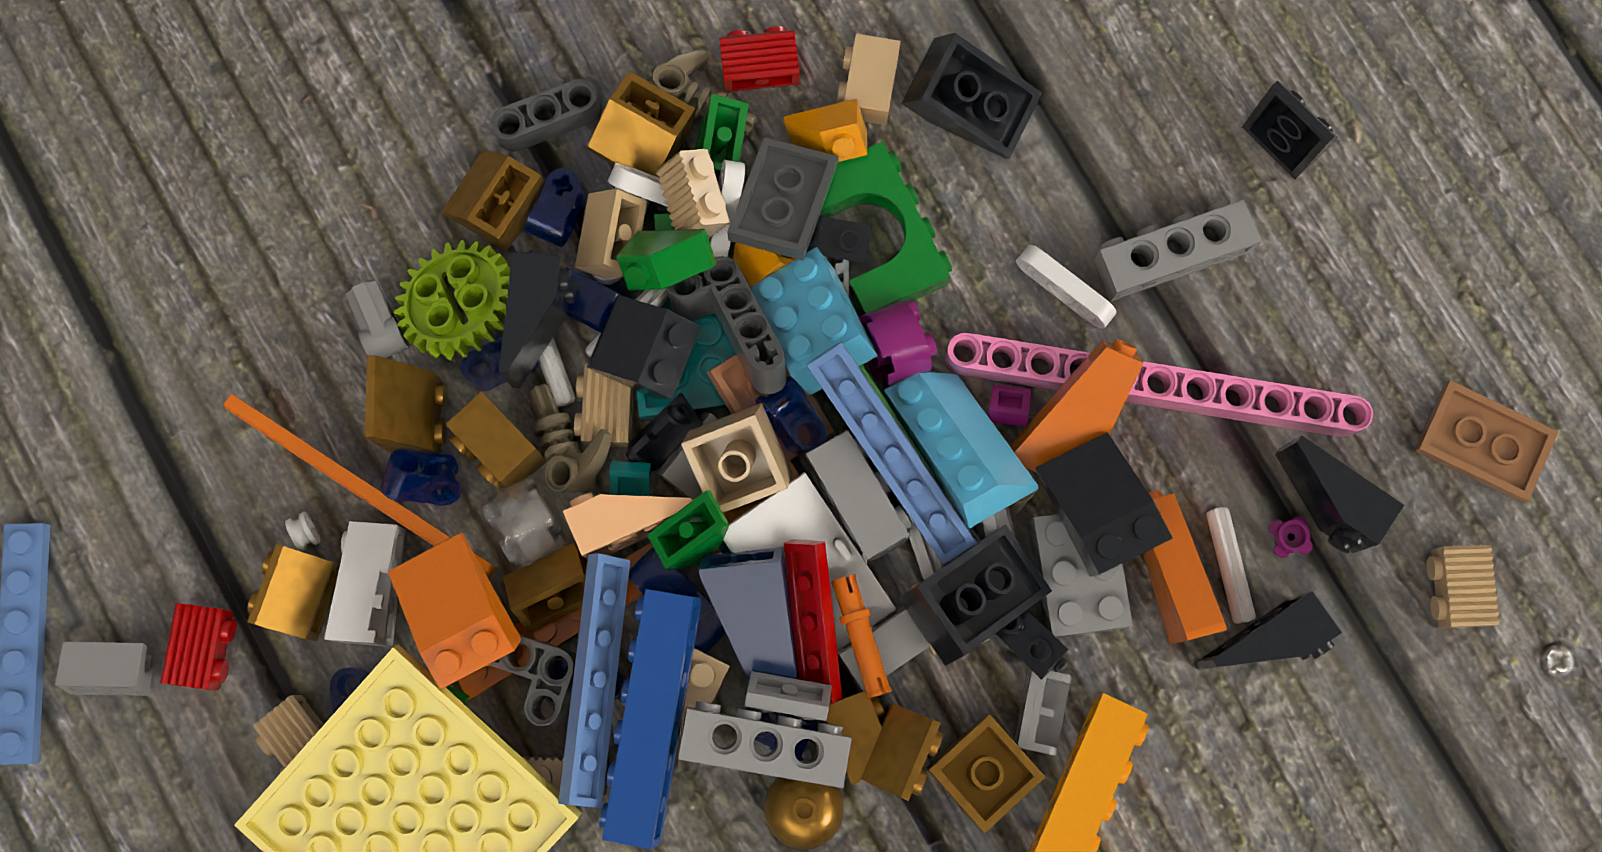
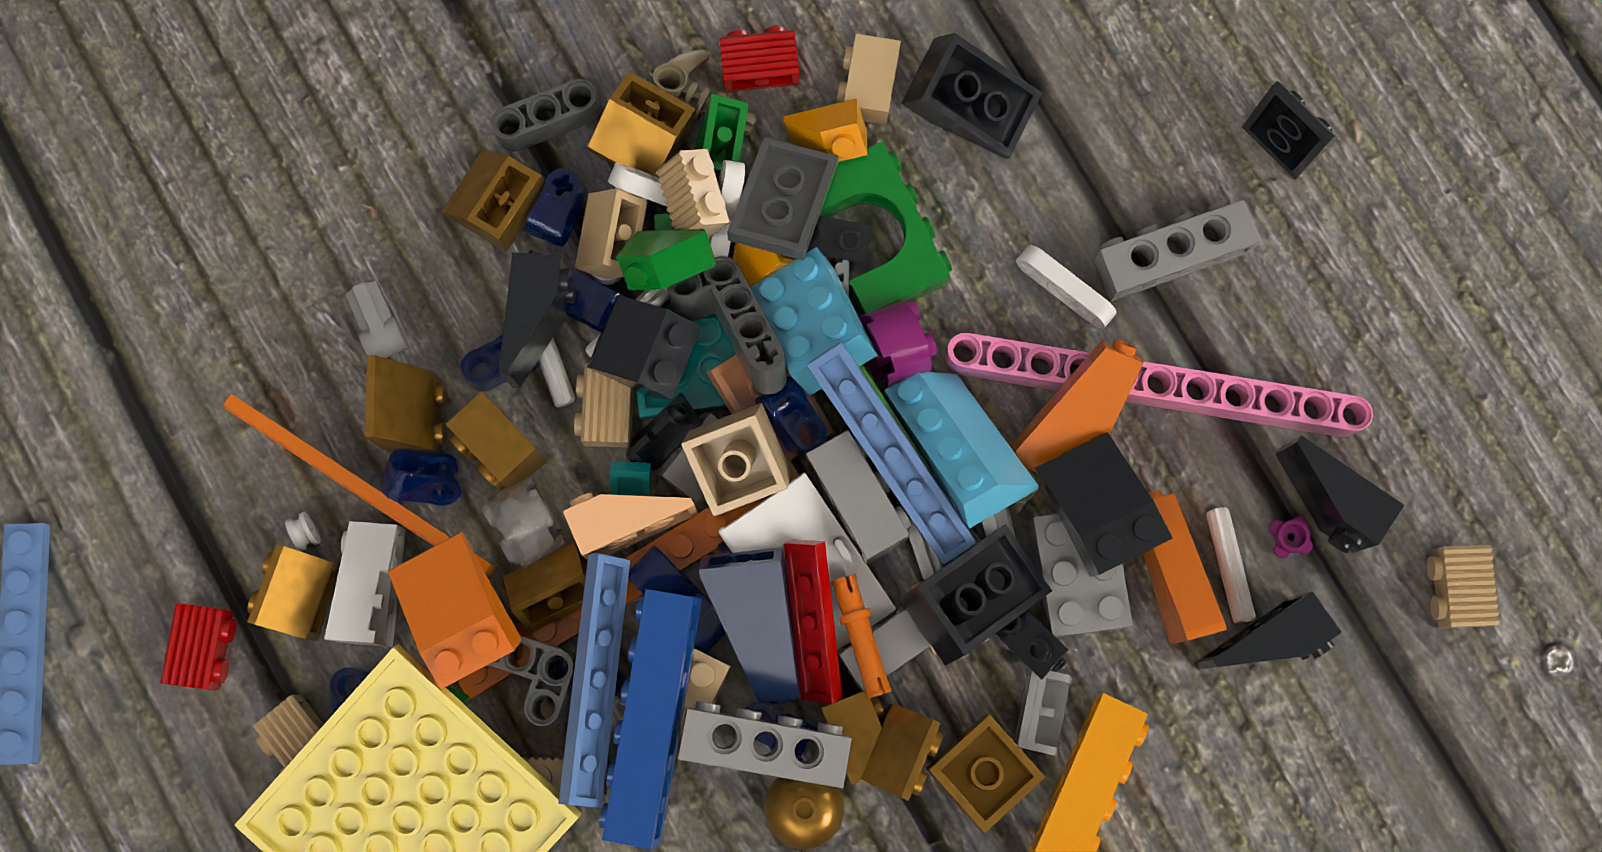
(105, 669): light grey hinge -> none
(429, 307): lime gear -> none
(566, 466): dark tan piece -> none
(690, 533): green slope -> none
(788, 696): light grey plate -> none
(1009, 405): magenta plate -> none
(1486, 441): medium nougat plate -> none

